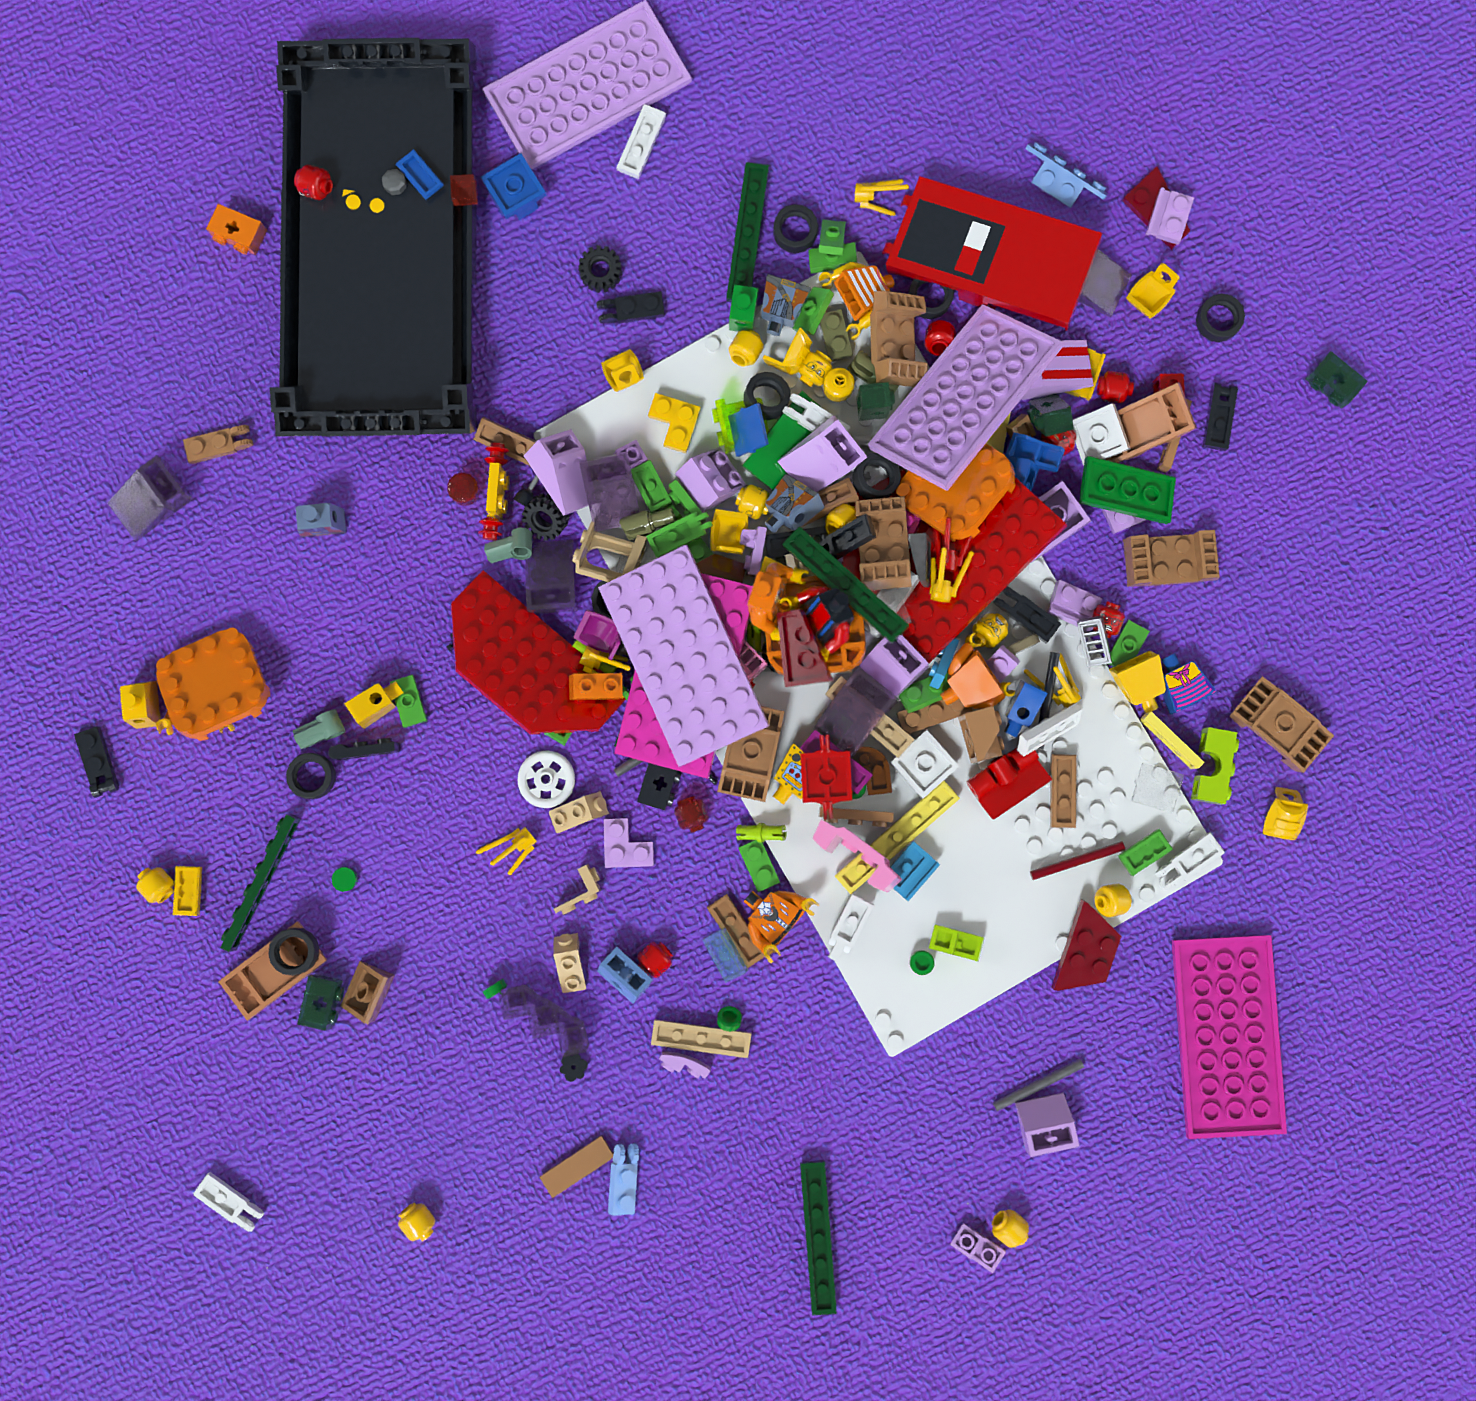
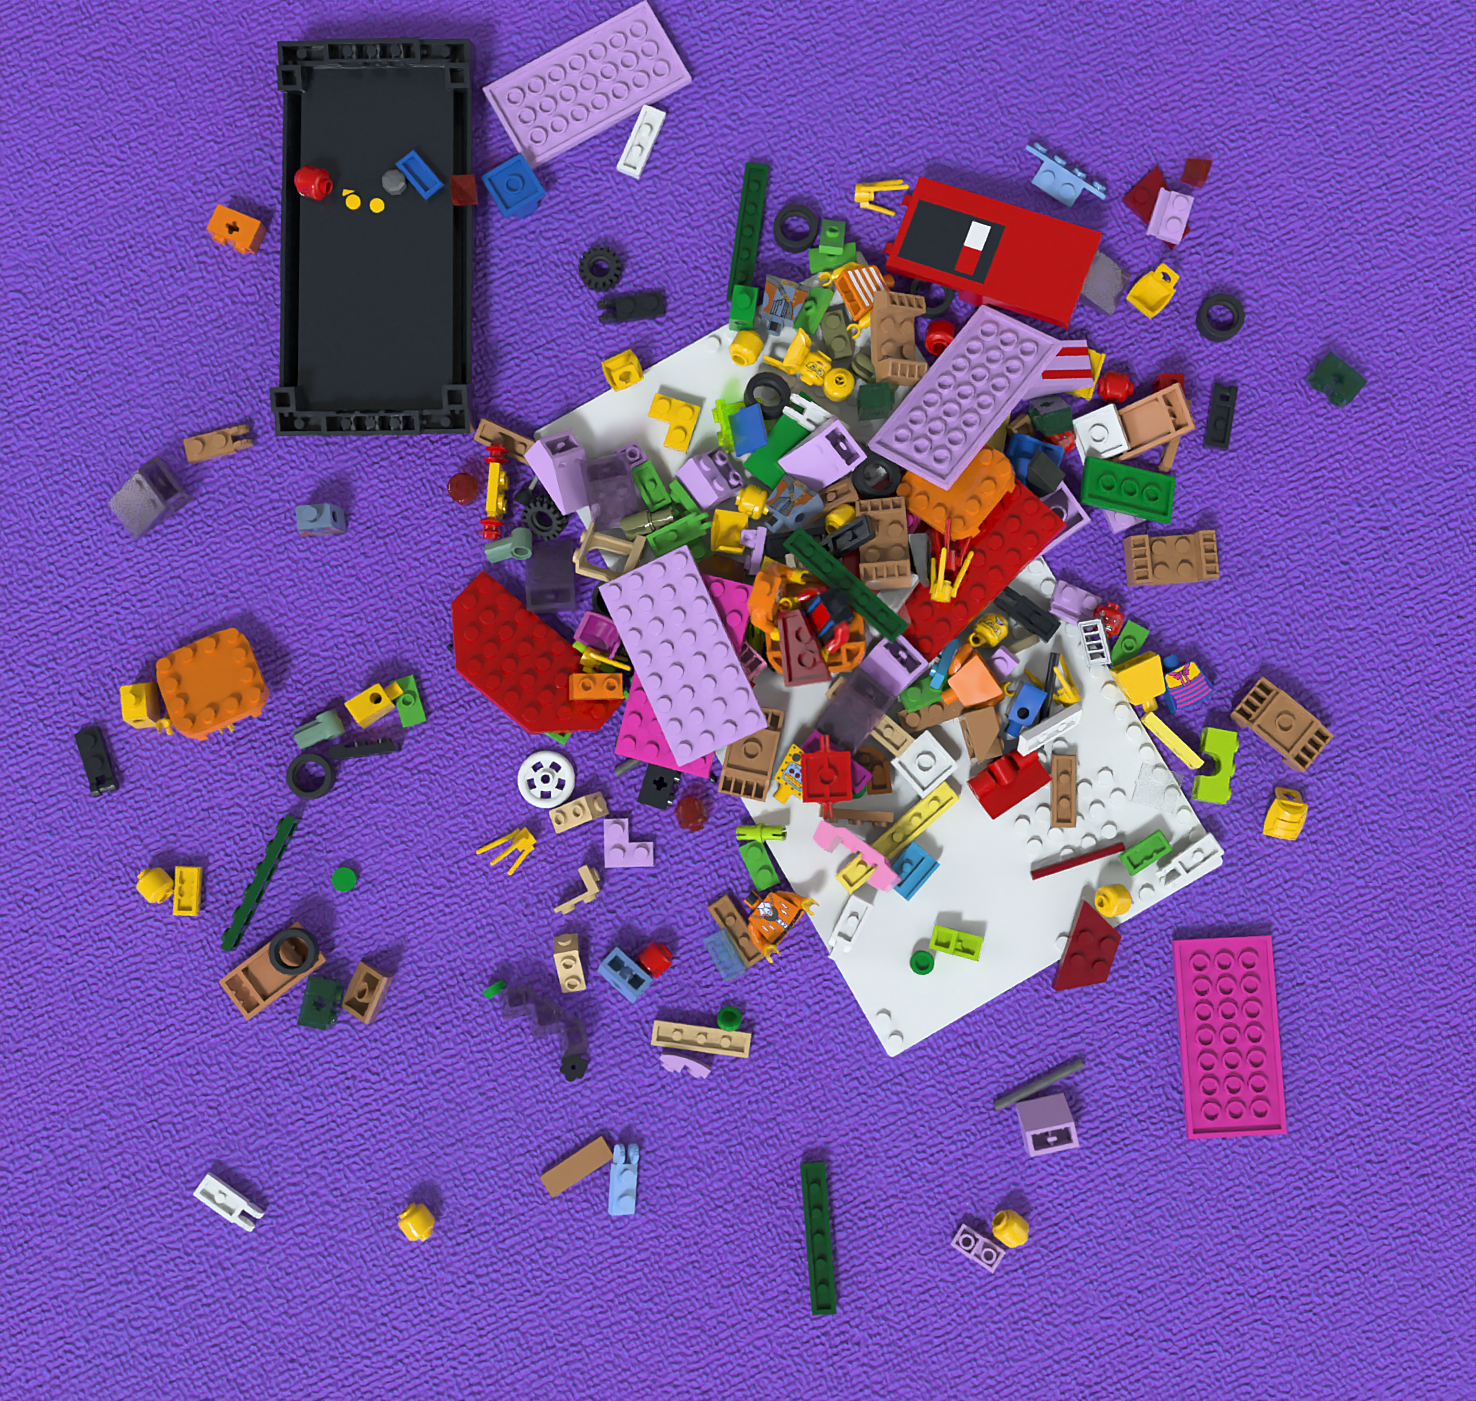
(1043, 475): none -> pearl dark grey slope
(1195, 172): none -> clear red slope

